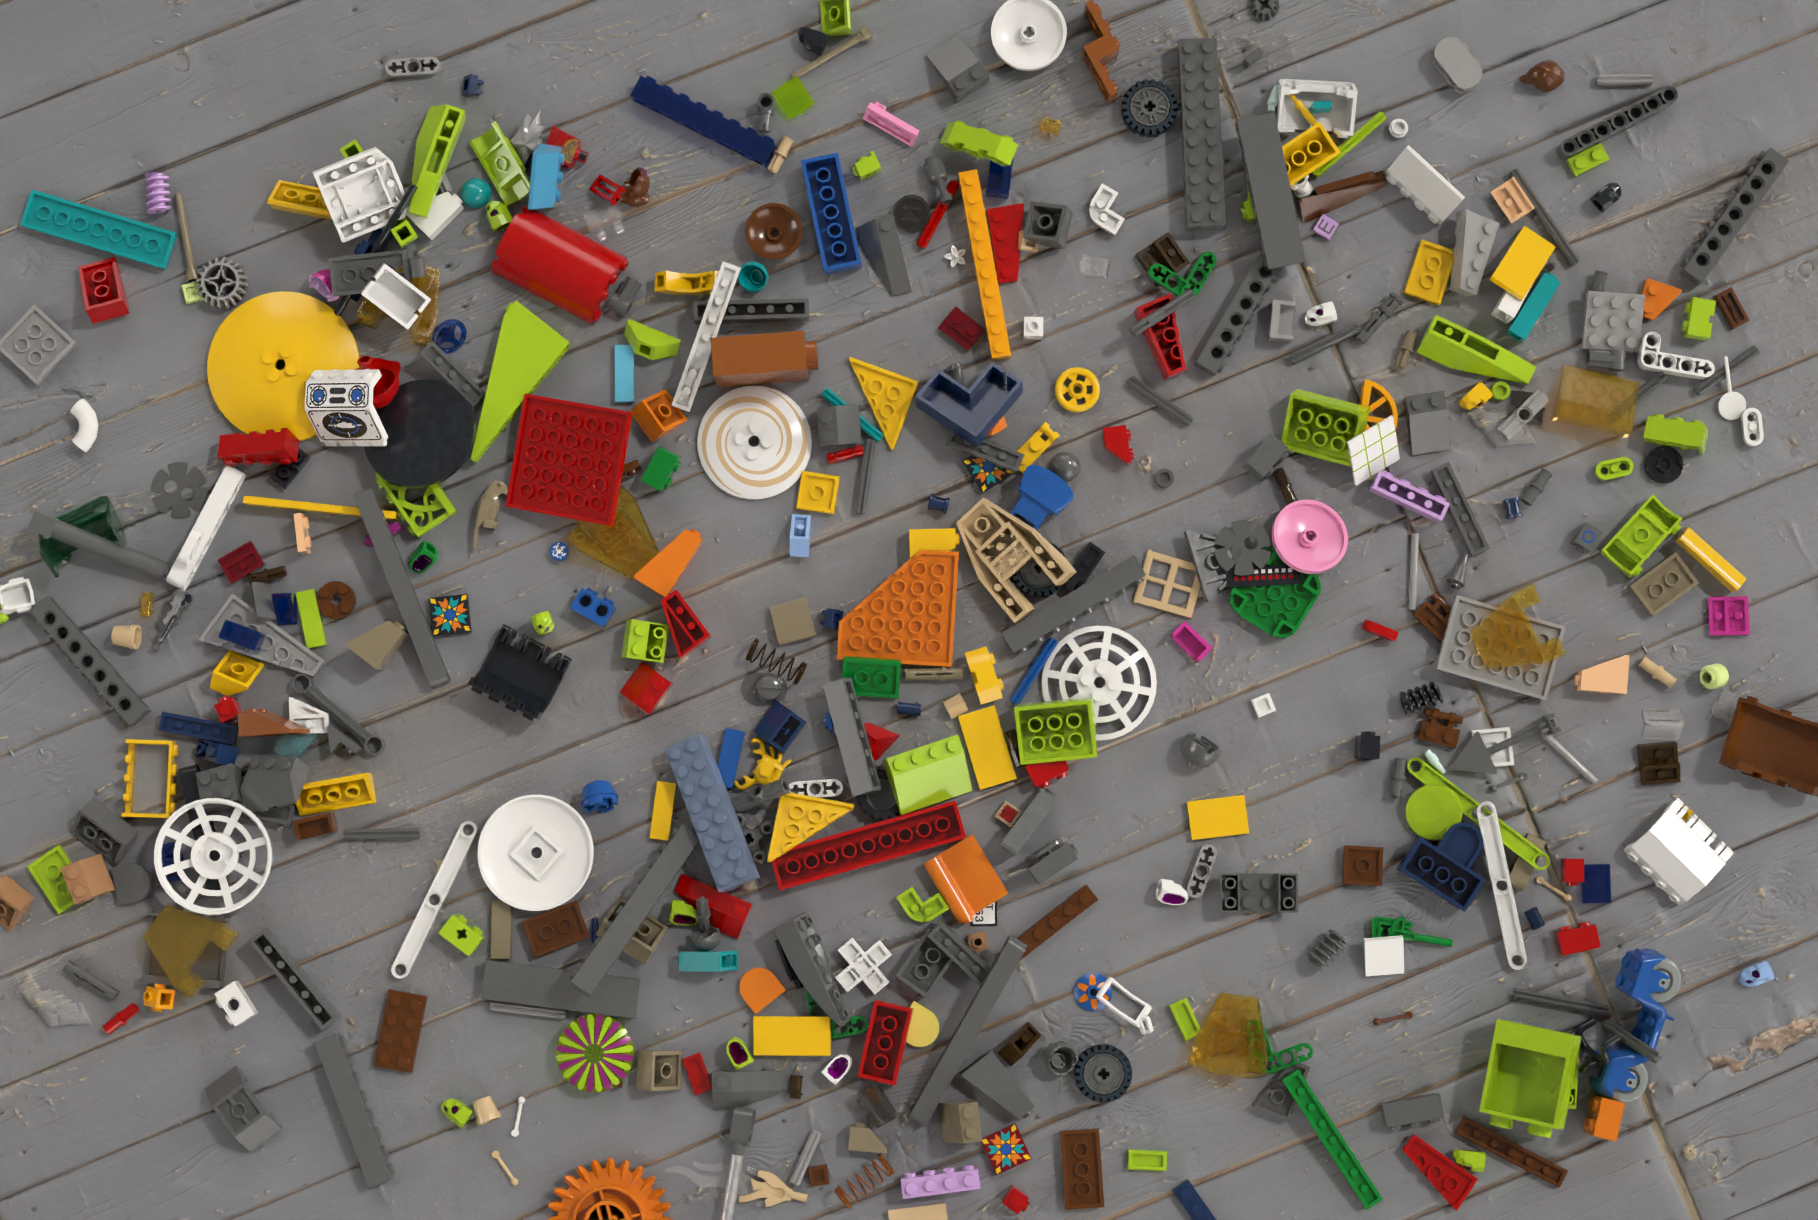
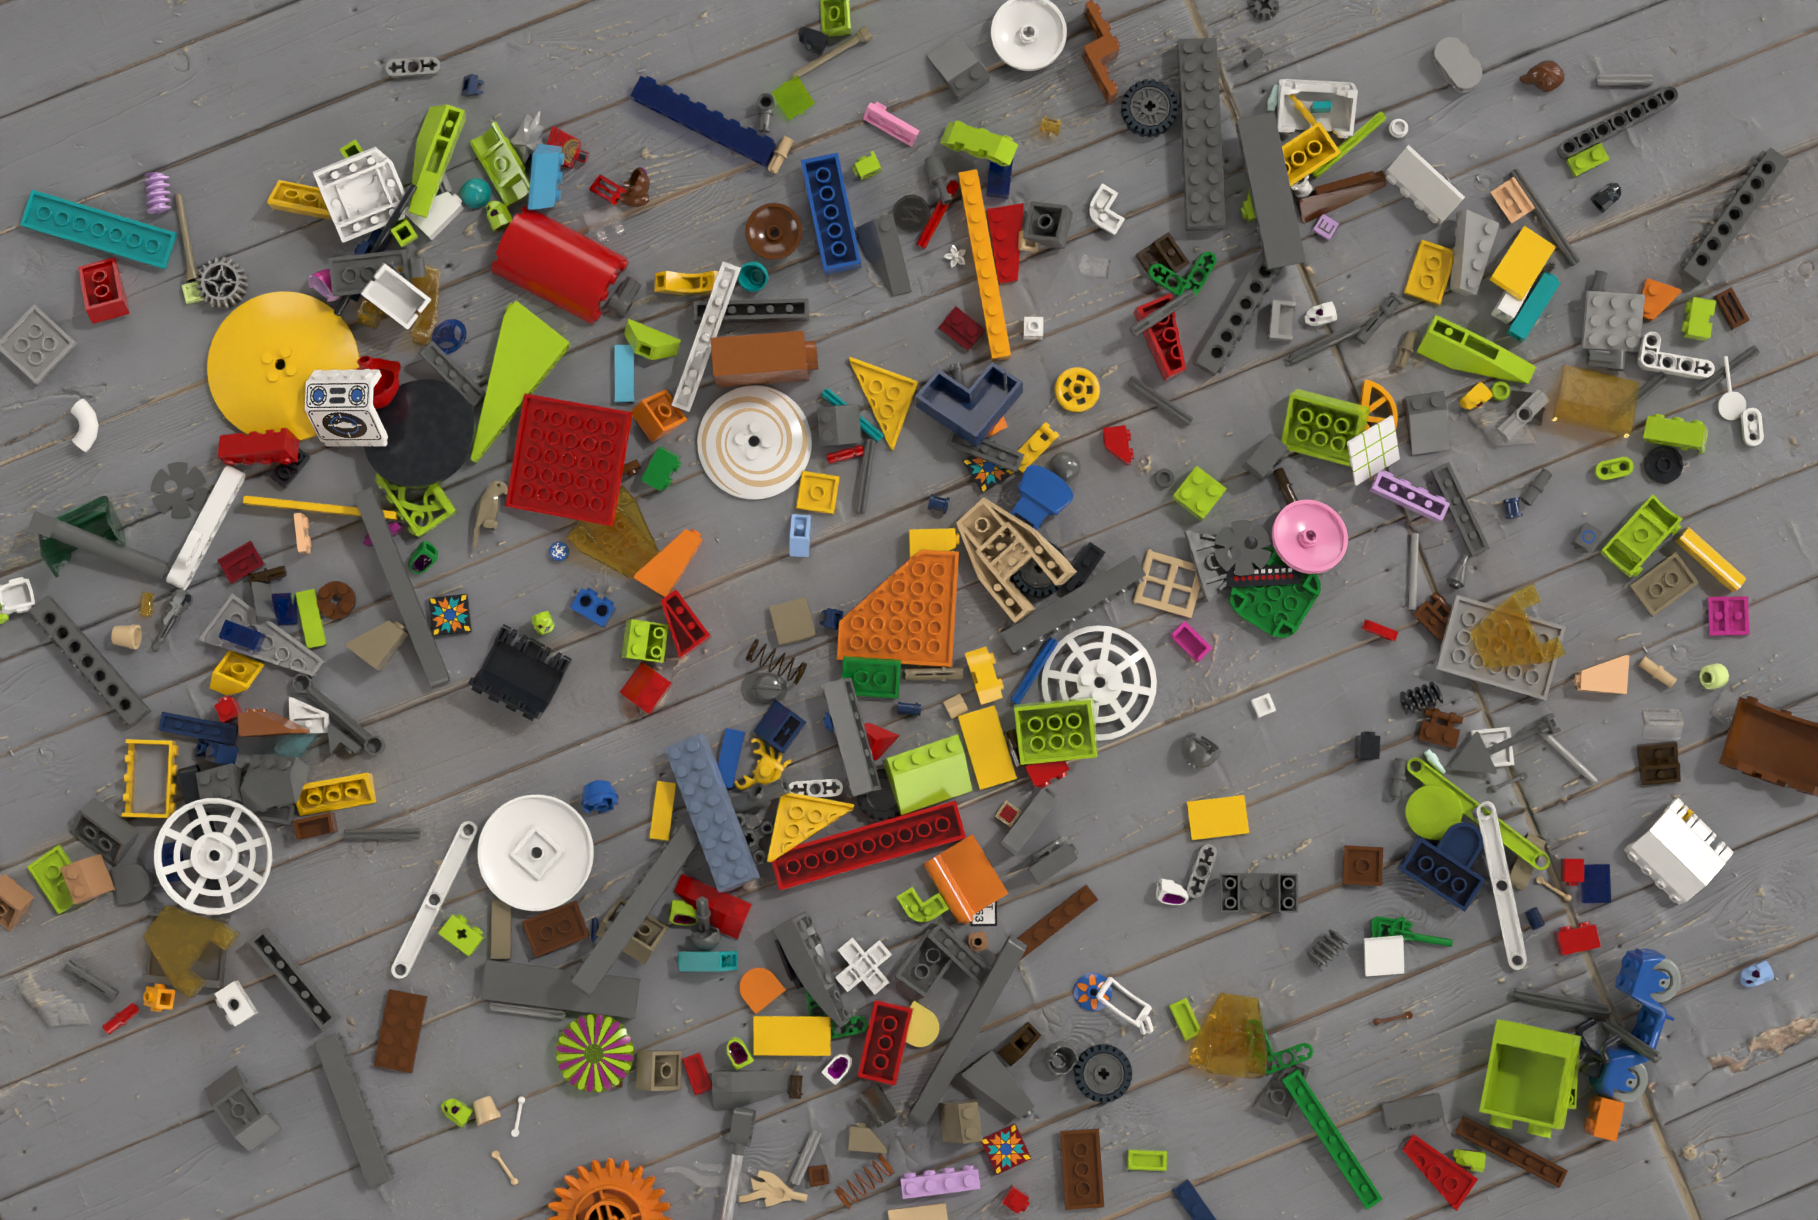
(1199, 493): none -> lime brick

